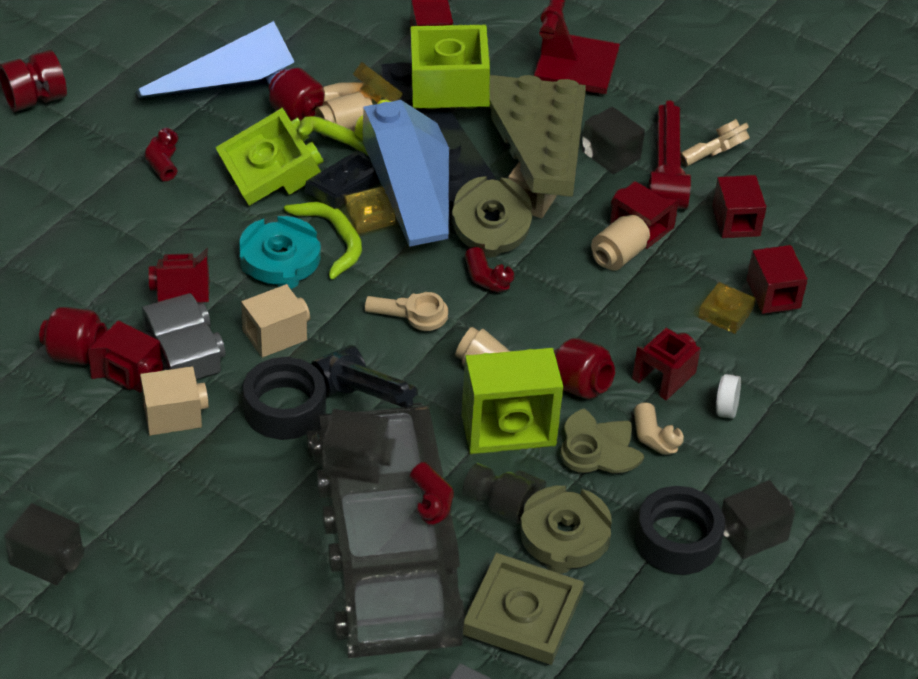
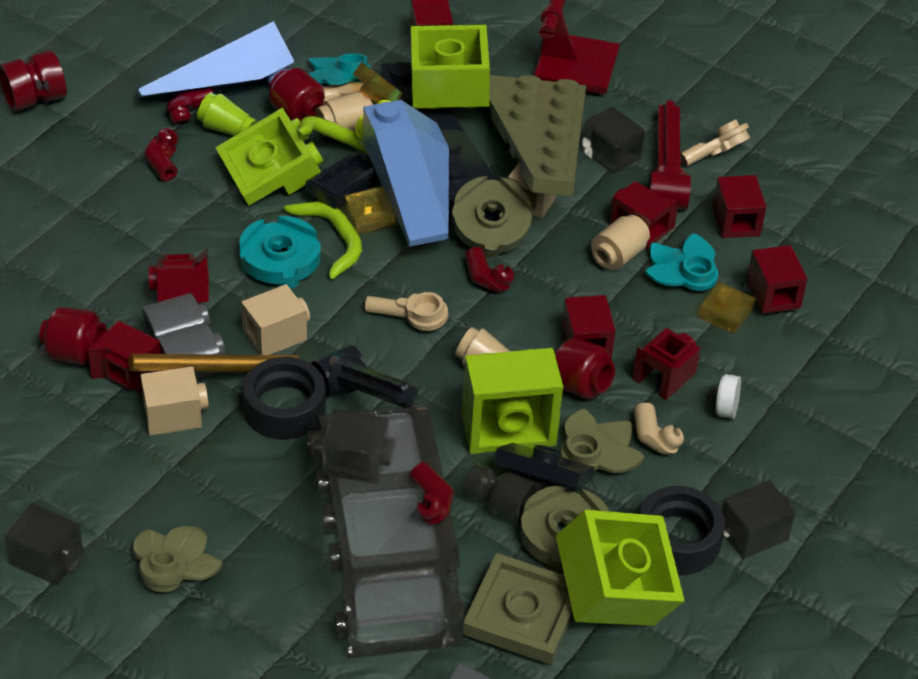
(174, 557): none -> olive plate
(186, 101): none -> dark red arm
(200, 362): none -> pearl gold bar
(223, 115): none -> lime cone
(337, 69): none -> teal plate
(544, 463): none -> black plate
(589, 320): none -> dark red brick
(619, 568): none -> lime brick
(689, 266): none -> teal plate

